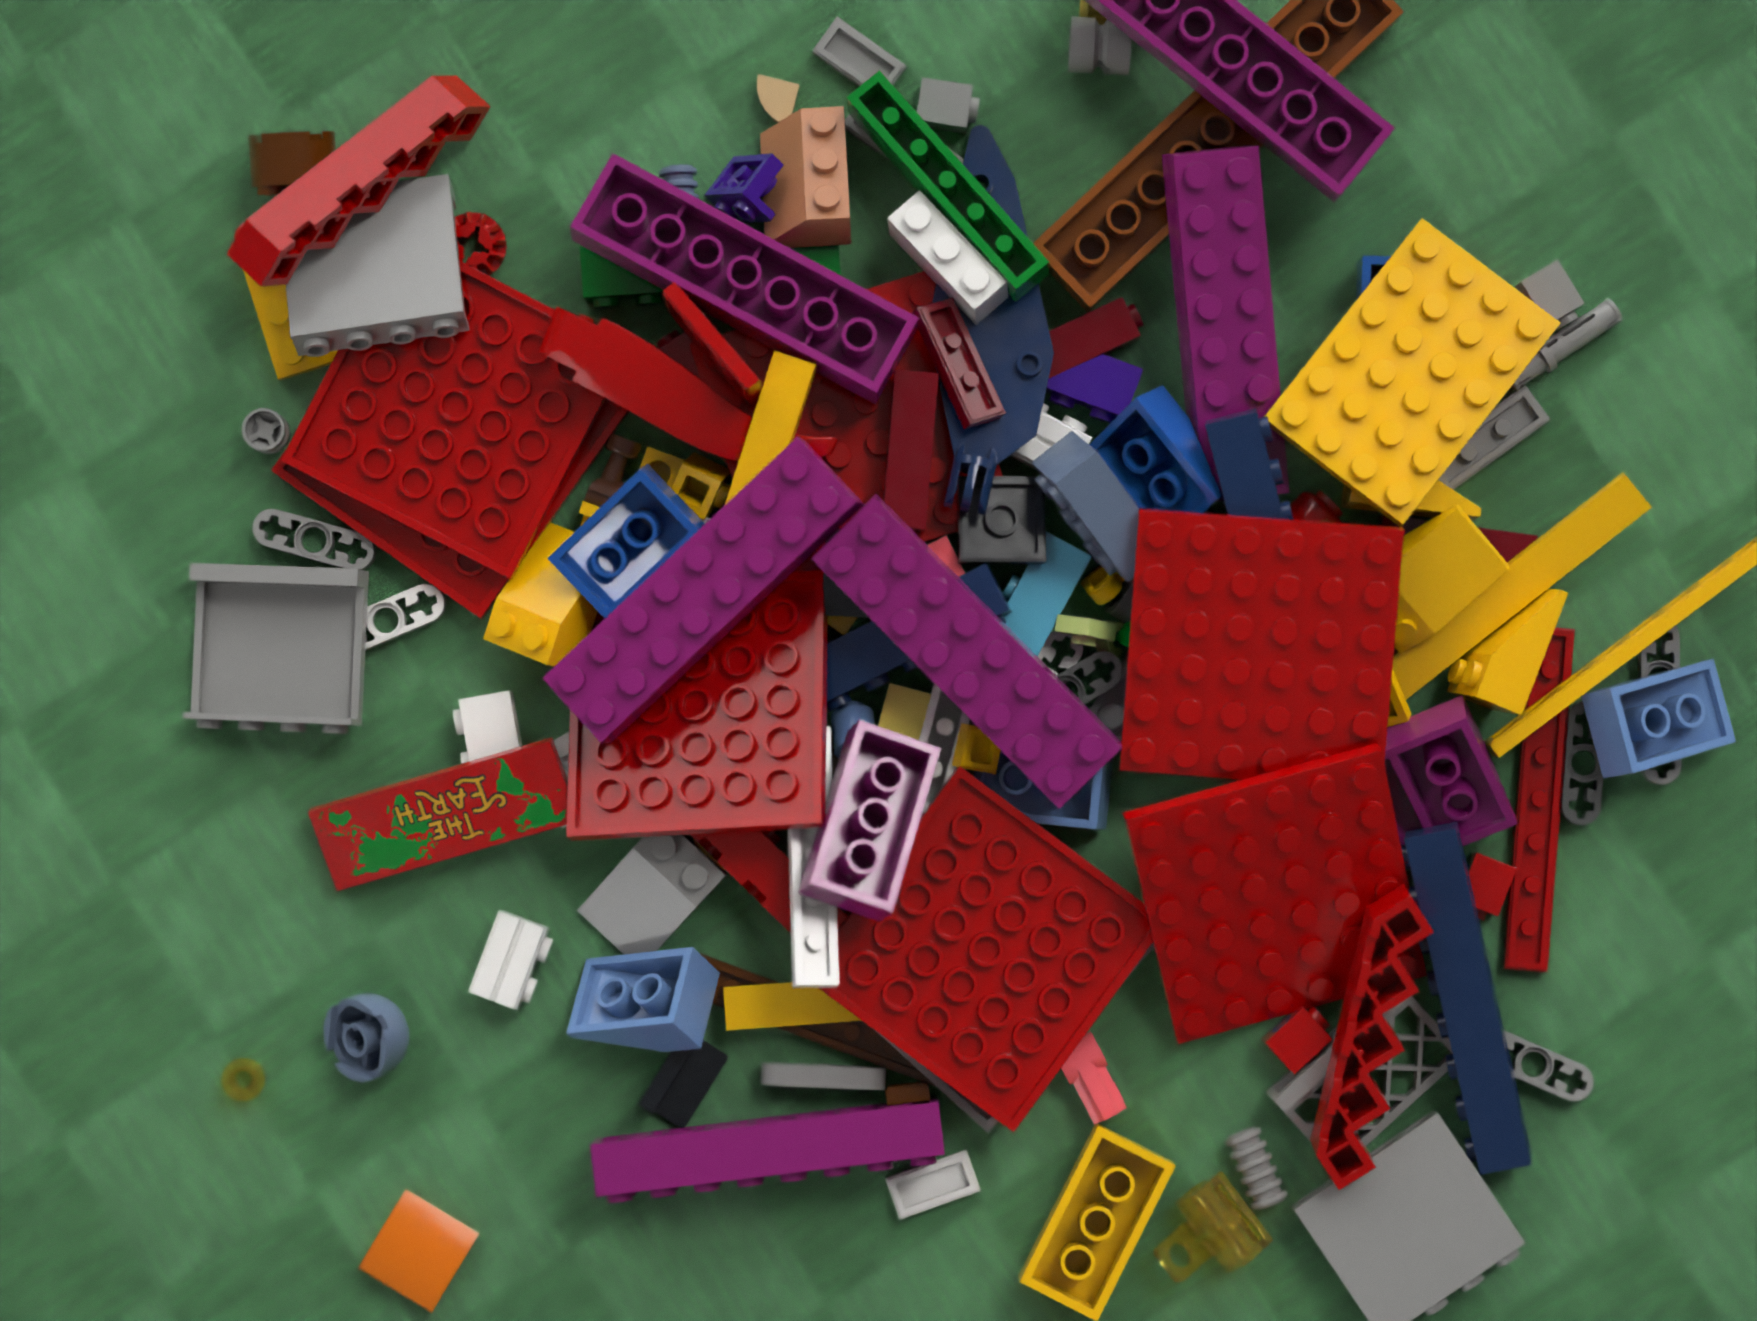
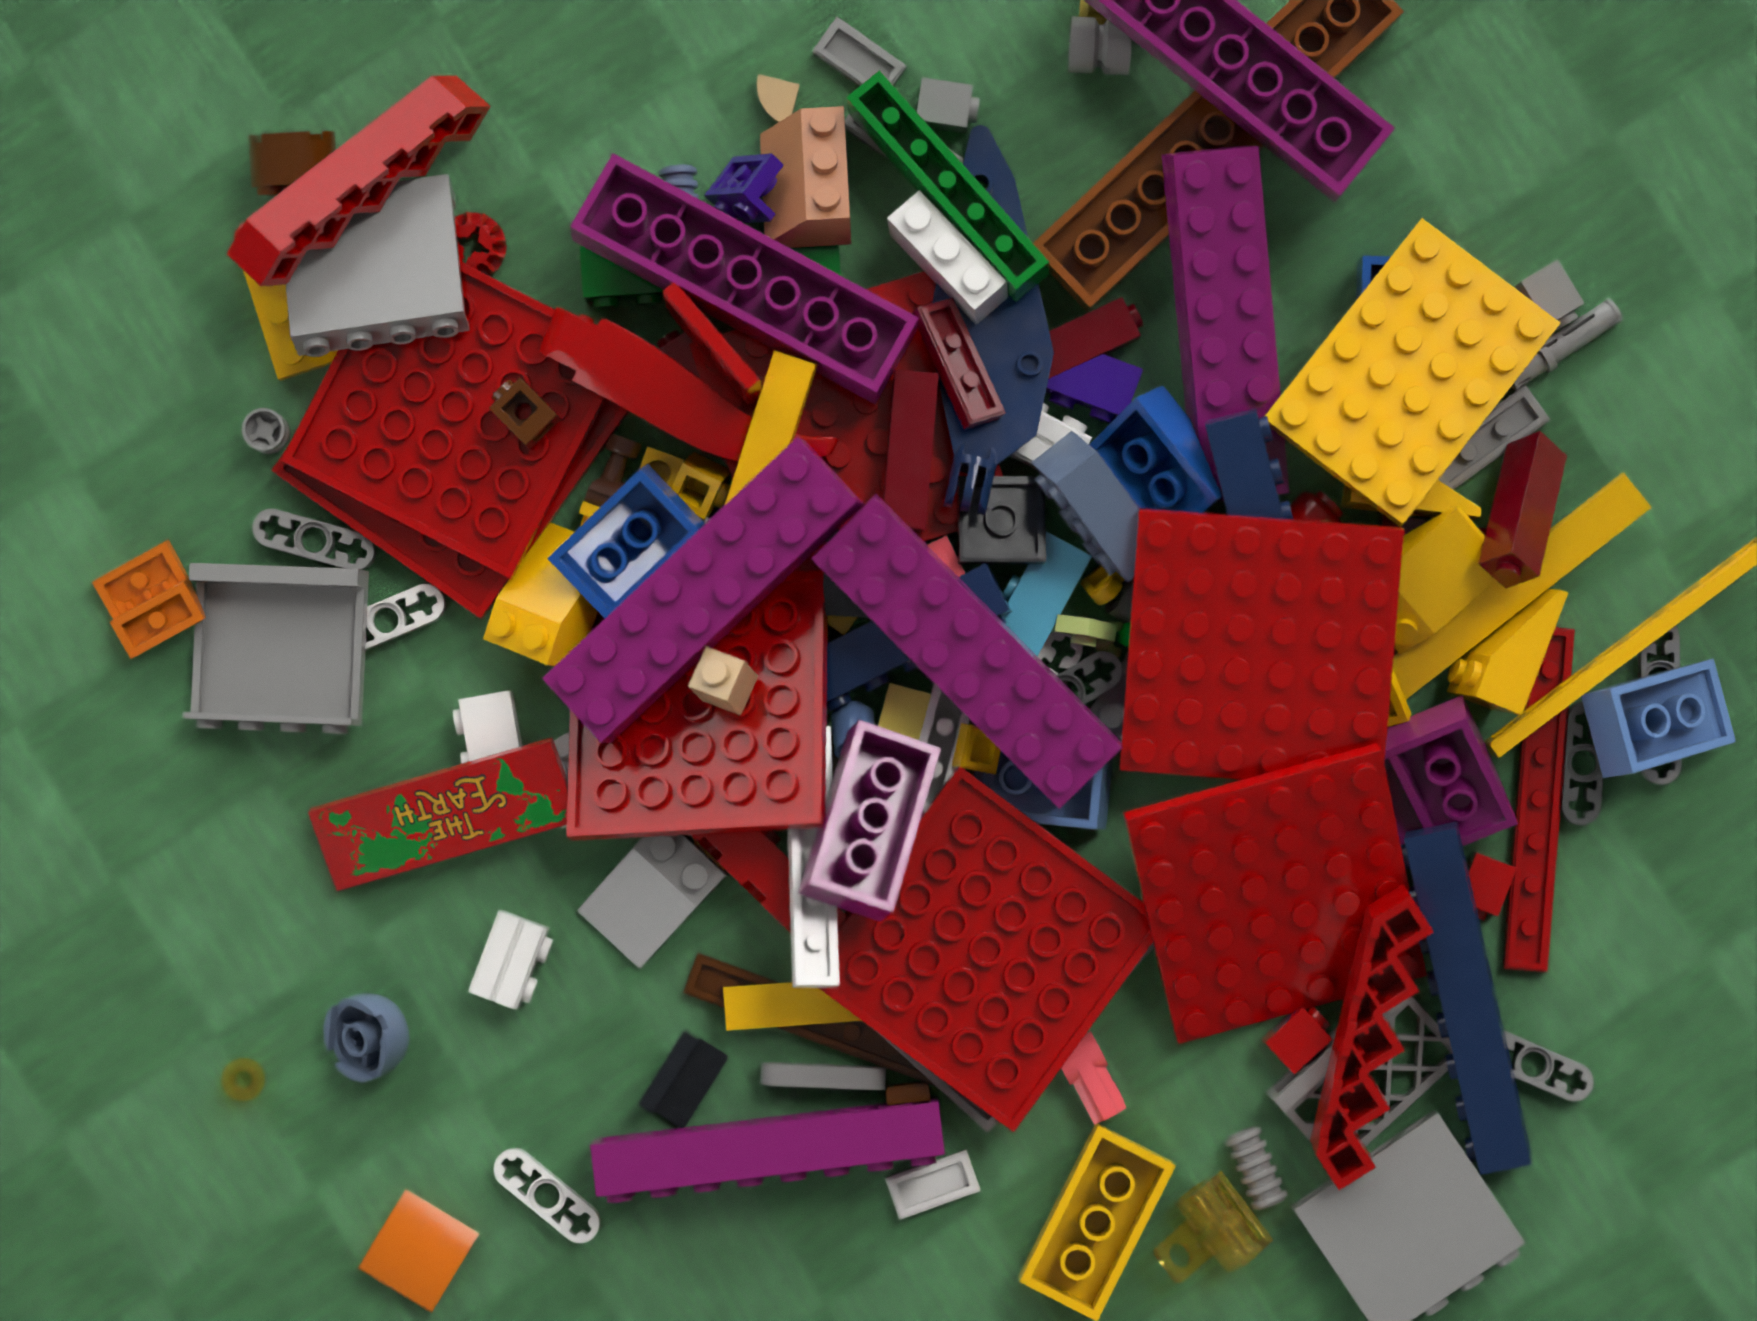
(149, 599): none -> orange slope
(514, 1184): none -> white beam
(529, 430): none -> reddish brown brick
(645, 1000): medium blue slope -> none
(723, 681): none -> tan brick
(1522, 510): none -> dark red brick

